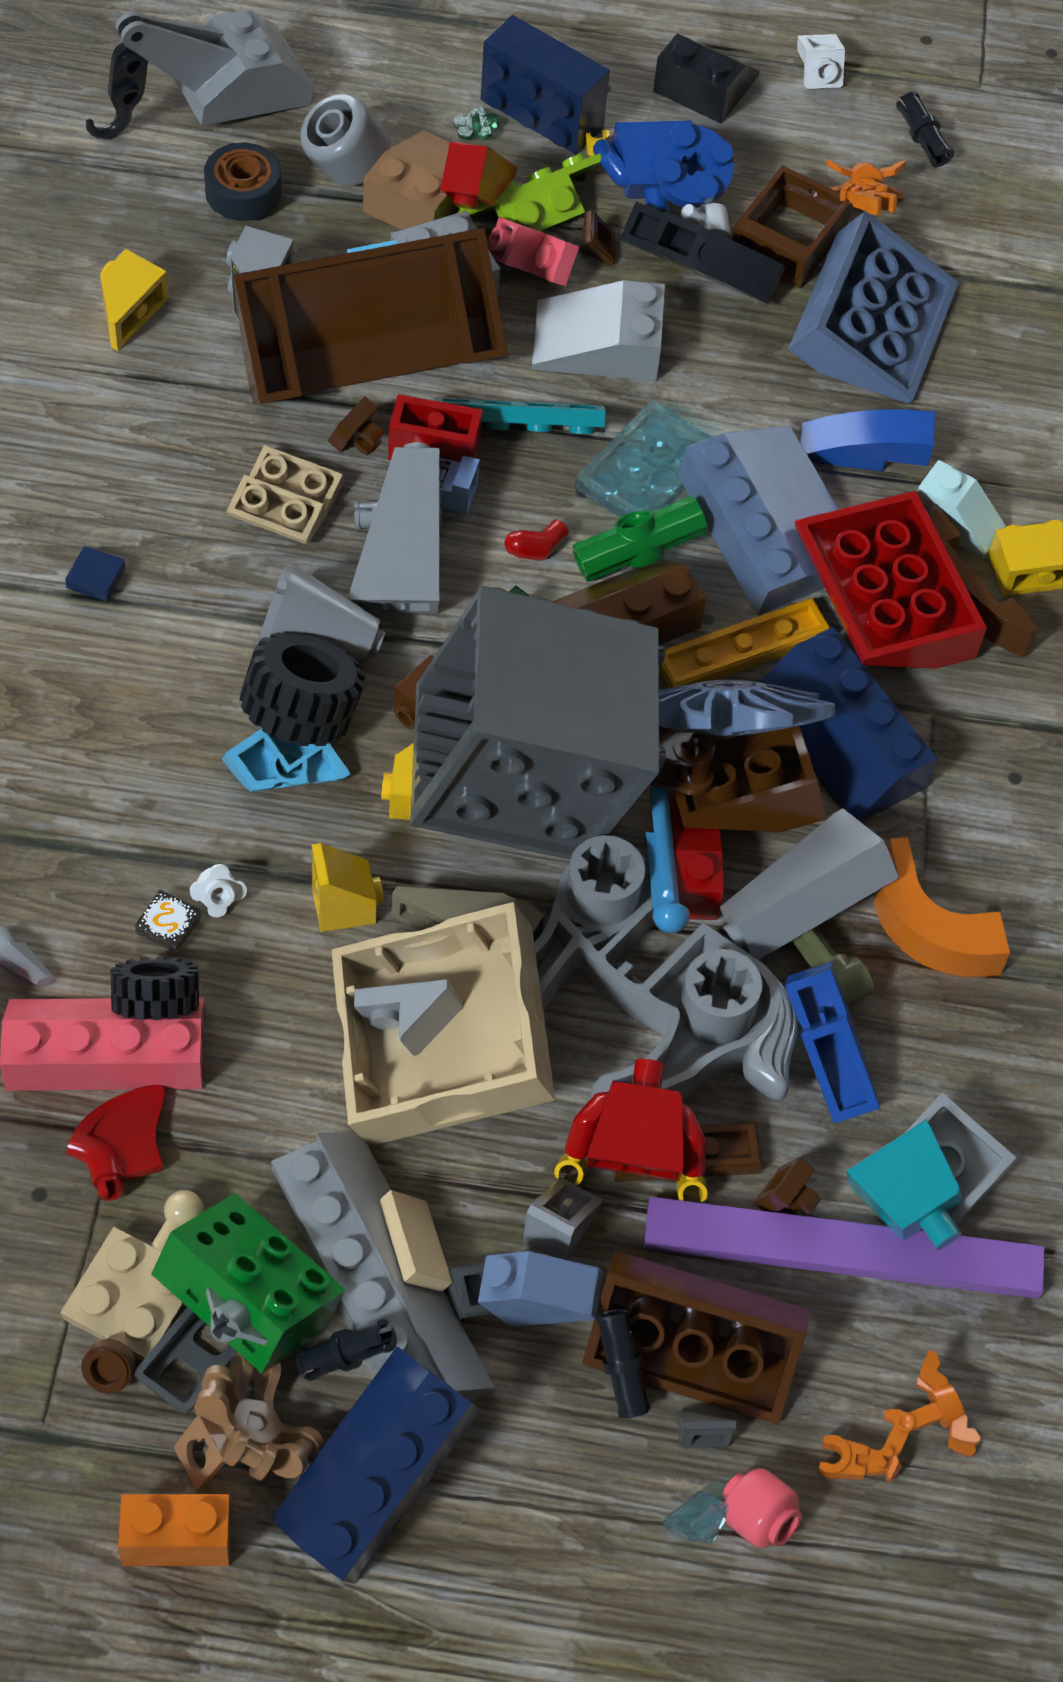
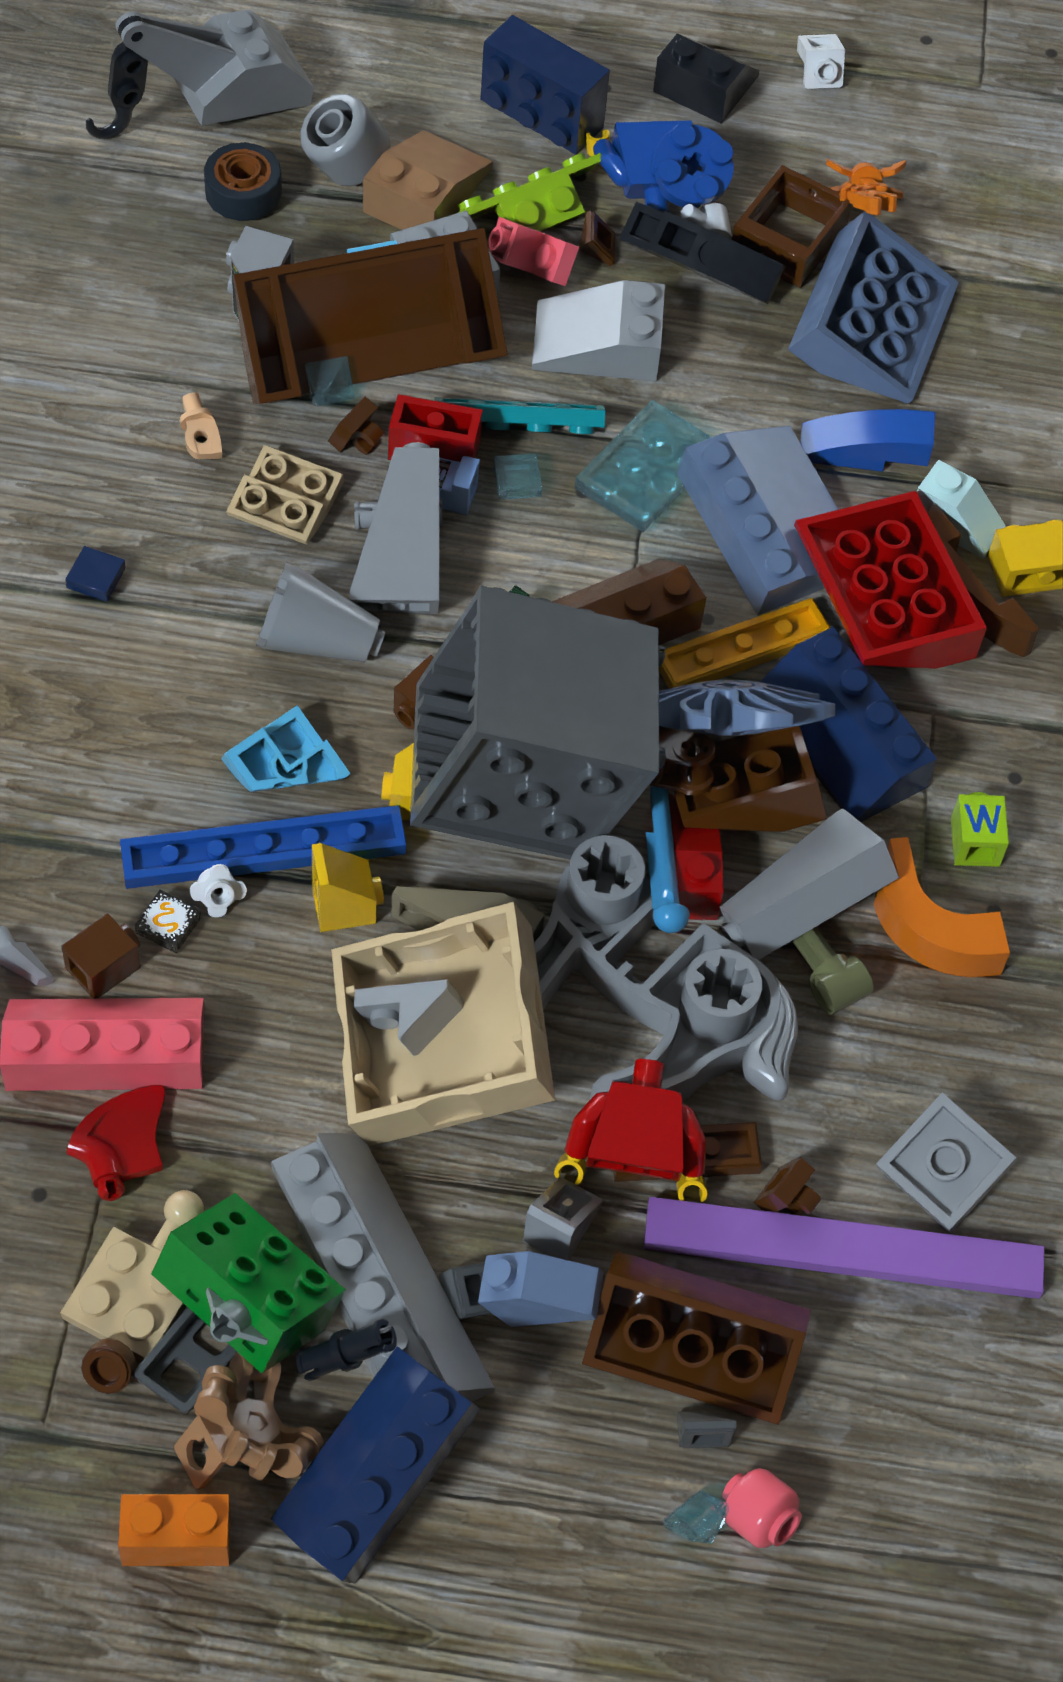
(102, 955): none -> reddish brown brick
(131, 295): yellow slope -> none
(154, 988): black tyre -> none
(200, 422): none -> light nougat piece
(260, 845): none -> blue plate
(301, 688): black tyre -> none
(330, 381): none -> clear light blue slope
(415, 1241): tan tile -> none
(475, 175): red slope -> none
(476, 124): clear green plant -> none
(517, 476): none -> clear light blue tile
(534, 544): red arm -> none
(623, 1363): black pin -> none
(639, 538): green piece -> none
(832, 1042): blue slope -> none
(910, 1186): teal torso -> none
(924, 129): black pin -> none
(944, 1407): orange piece -> none
(979, 830): none -> lime brick

